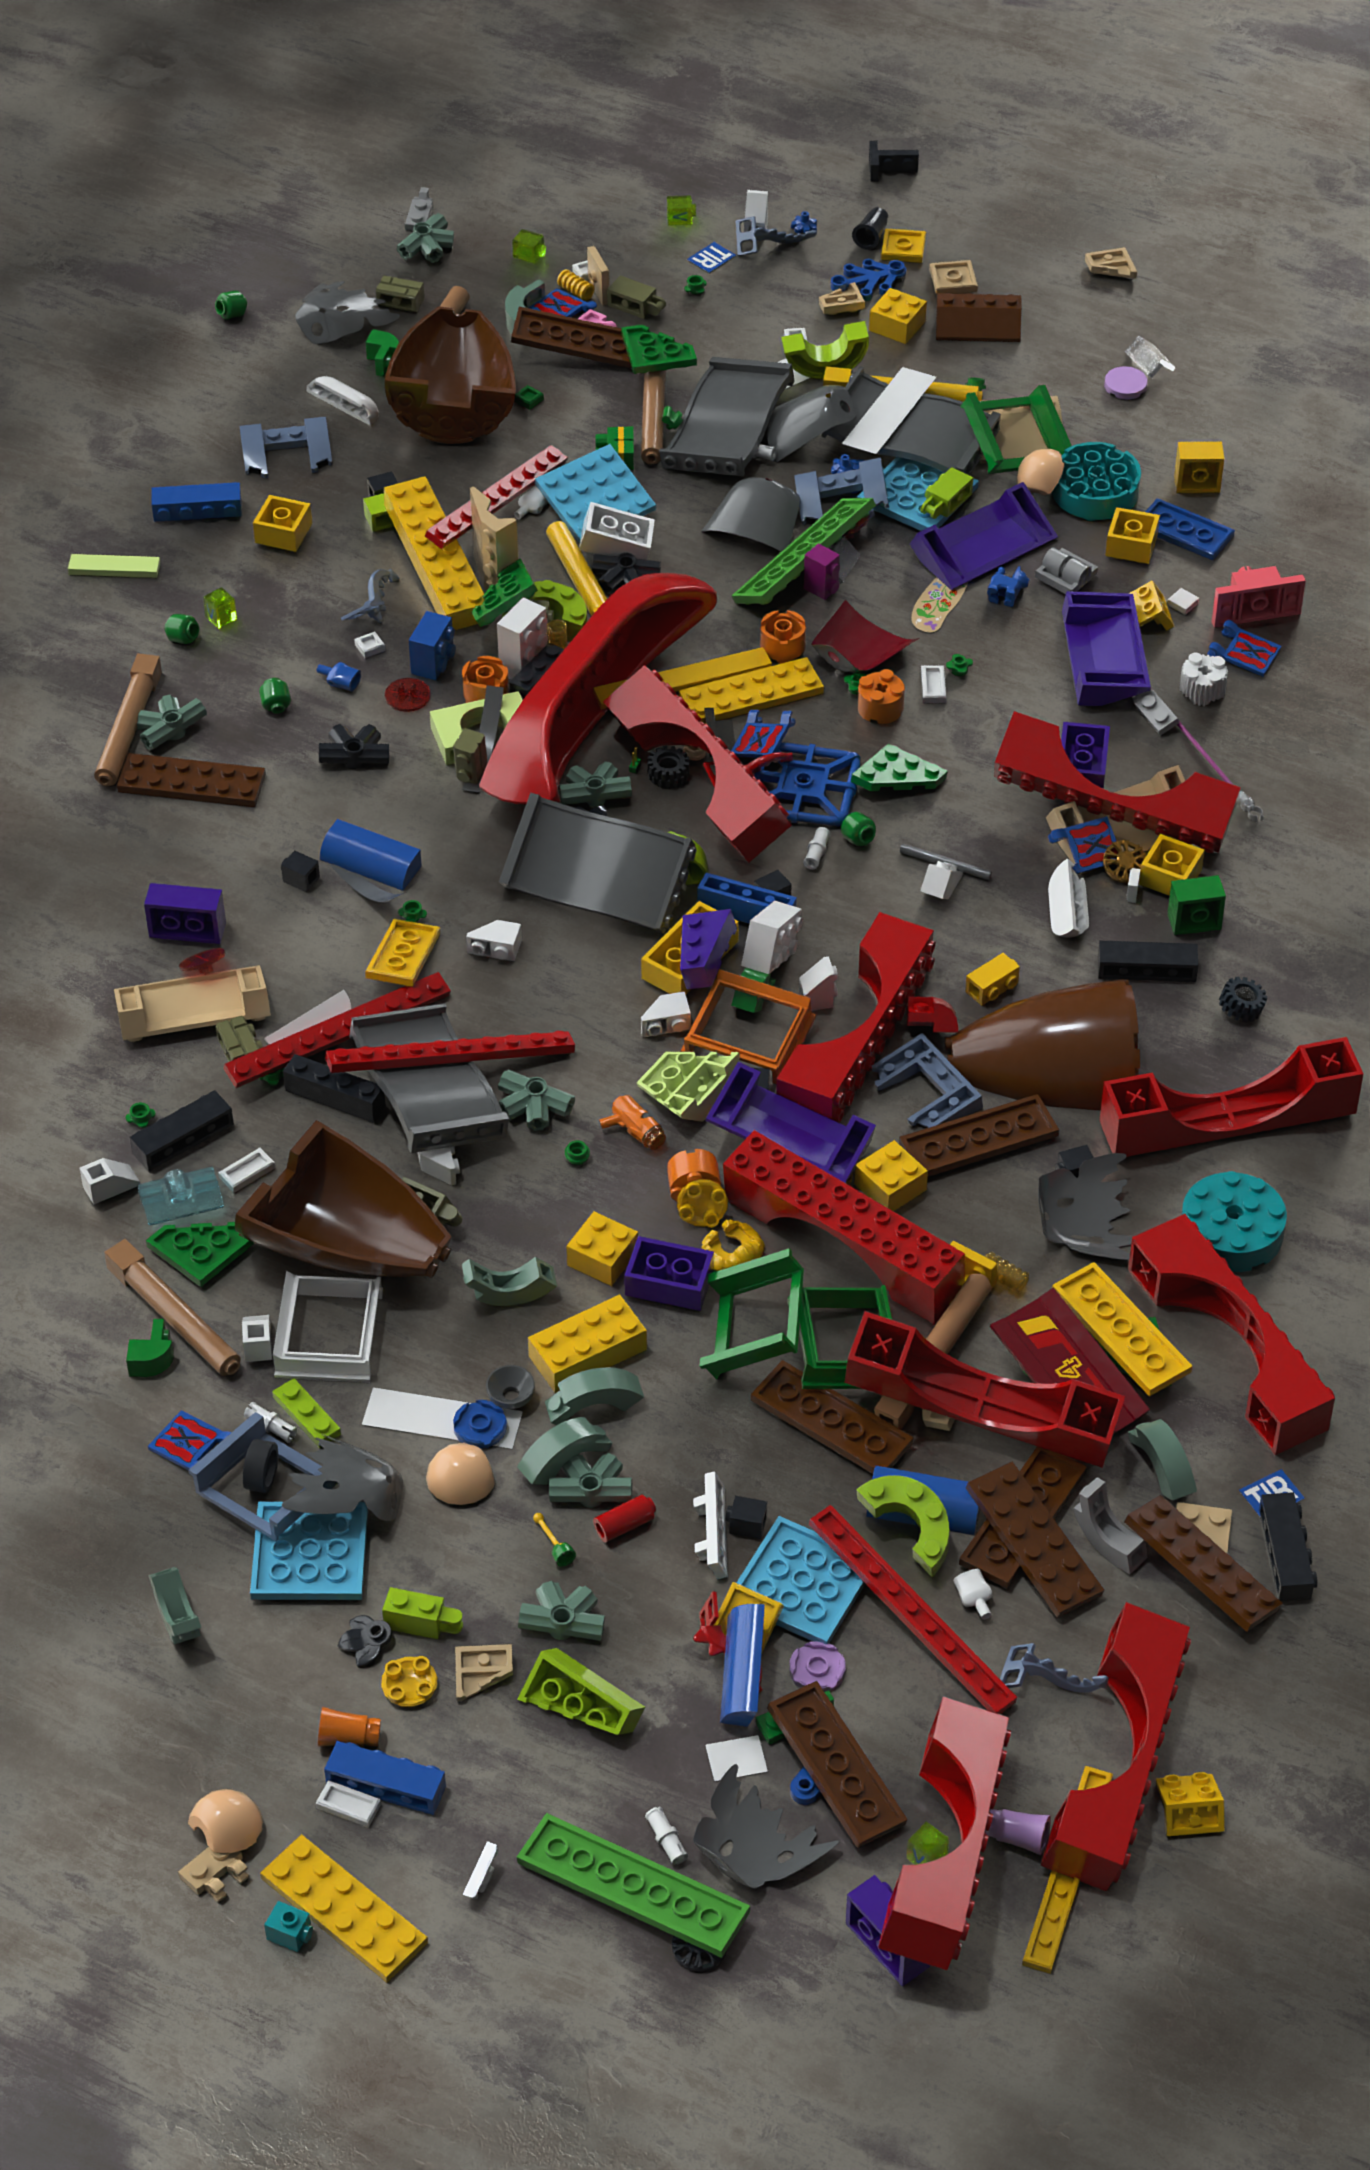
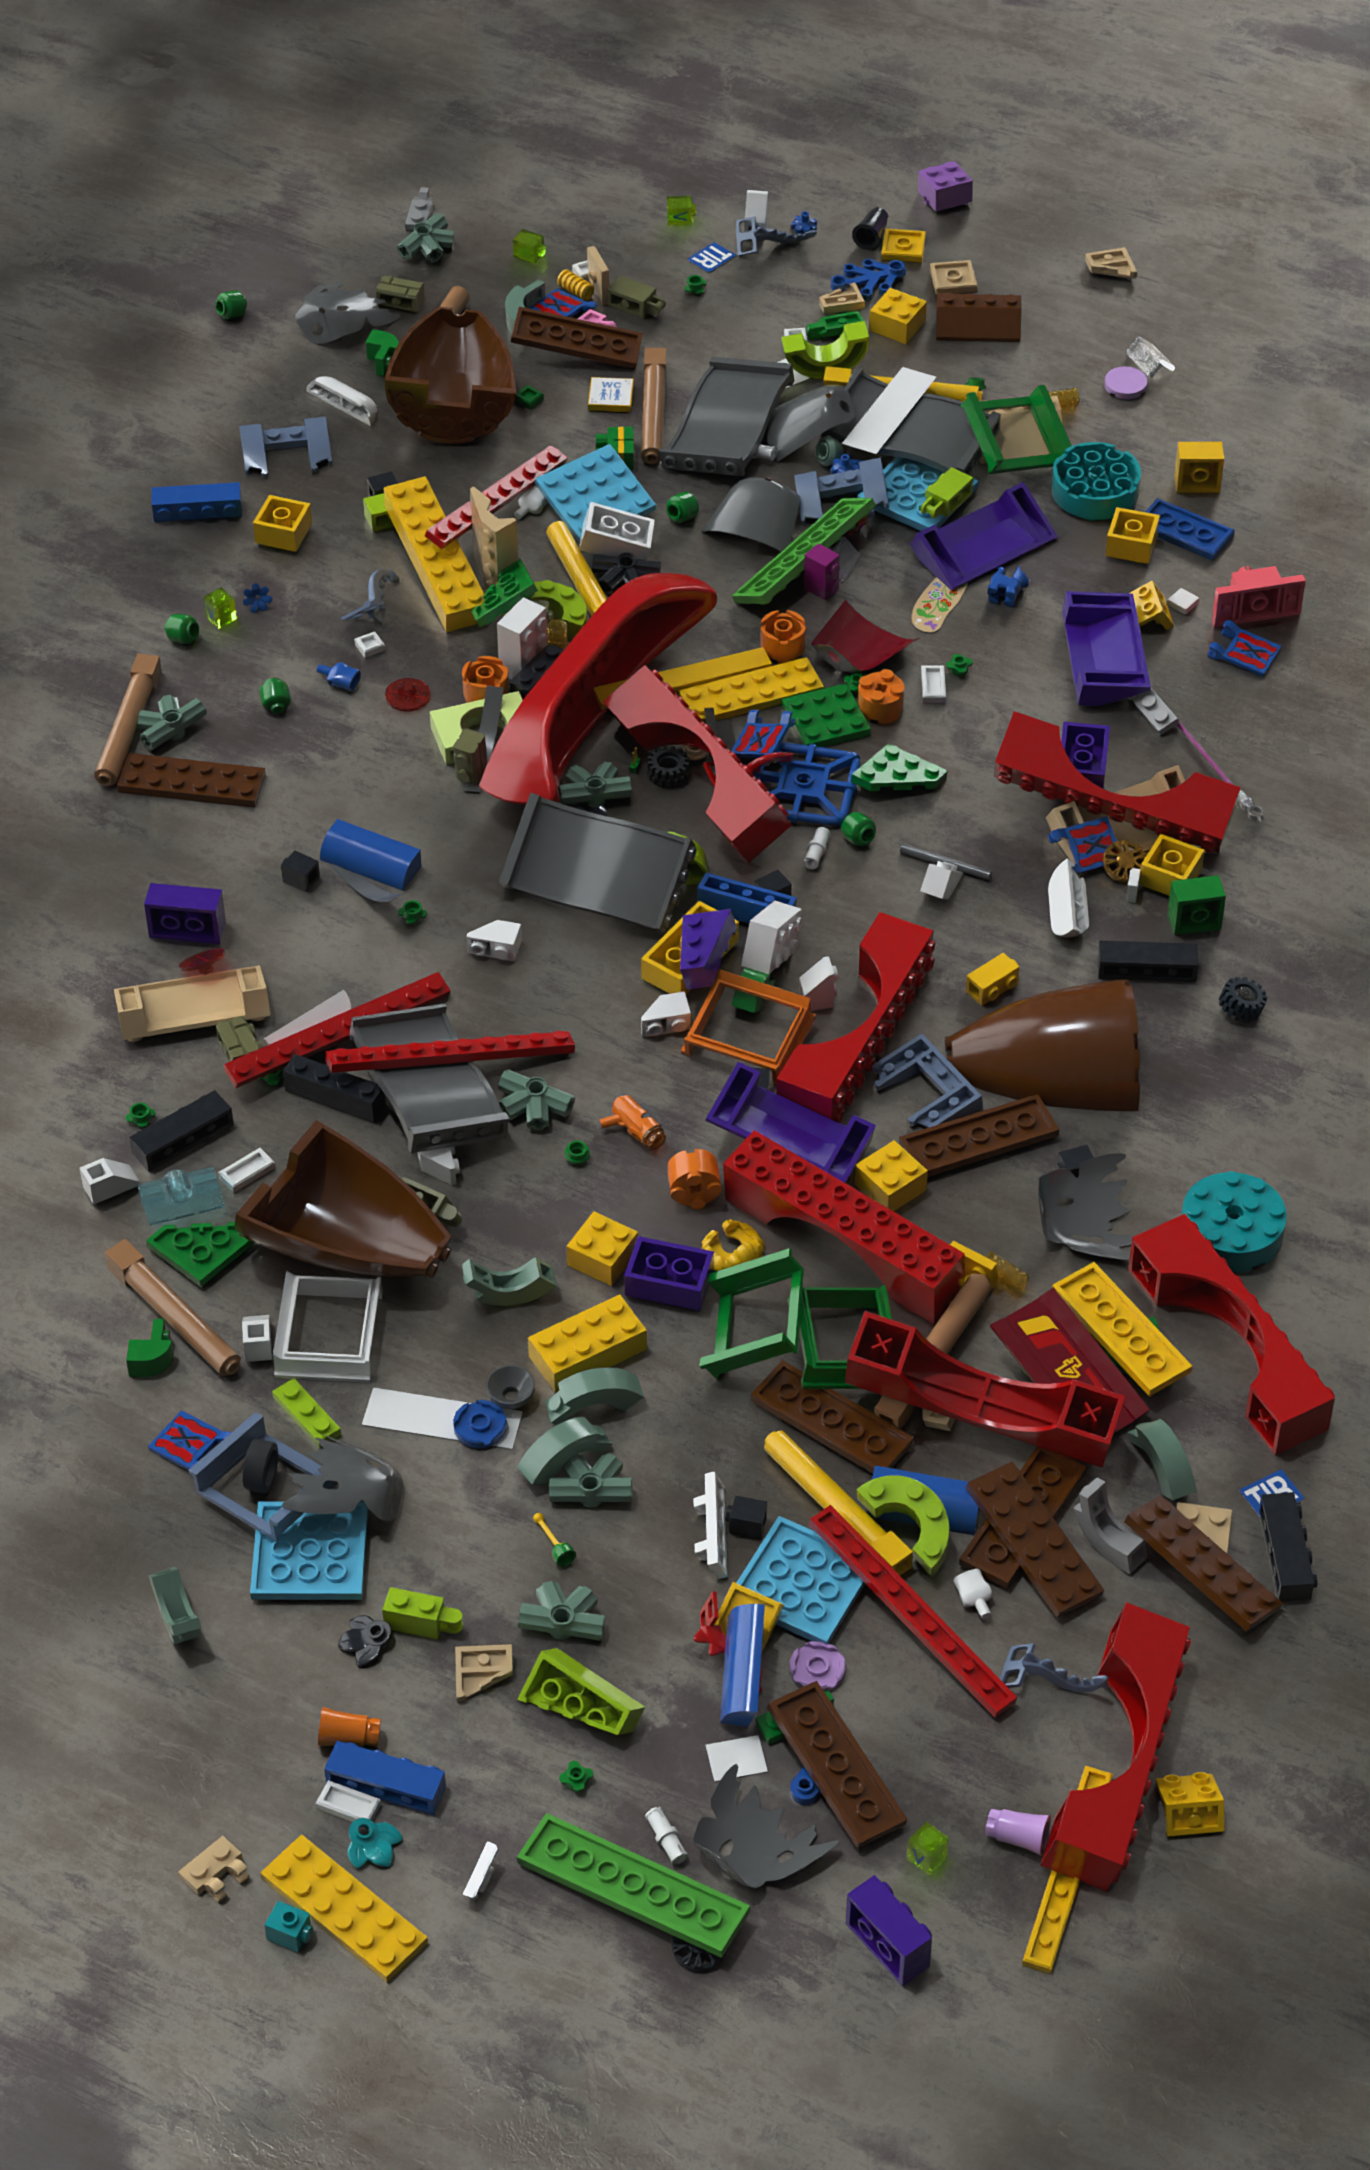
(114, 565): yellowish green tile -> none
(227, 1820): light nougat cylinder -> none
(257, 602): none -> blue plant
(272, 1422): white pin -> none
(354, 750): black piece -> none
(373, 1846): none -> teal plate
(402, 952): yellow tile -> none
(409, 1681): yellow dish -> none
(431, 645): blue brick -> none
(460, 1474): light nougat cylinder -> none
(576, 1783): none -> green plate
(610, 394): none -> white tile
(624, 1518): red brick -> none
(655, 351): green plate -> none
(671, 418): green plate -> none
(682, 507): none -> green head
(688, 1082): yellowish green wedge -> none
(702, 1203): yellow dish -> none
(827, 716): none -> green plate
(828, 450): none -> sand green cone
(828, 1492): none -> yellow brick
(832, 325): none -> green hinge
(890, 160): black bracket -> none
(931, 1012): red brick -> none
(934, 1897): arch -> none
(945, 186): none -> medium lavender brick
(1041, 471): light nougat cylinder -> none
(1065, 570): light grey plate -> none
(1067, 397): none -> clear yellow piece
(1203, 678): white brick -> none
(1310, 1086): red arch -> none

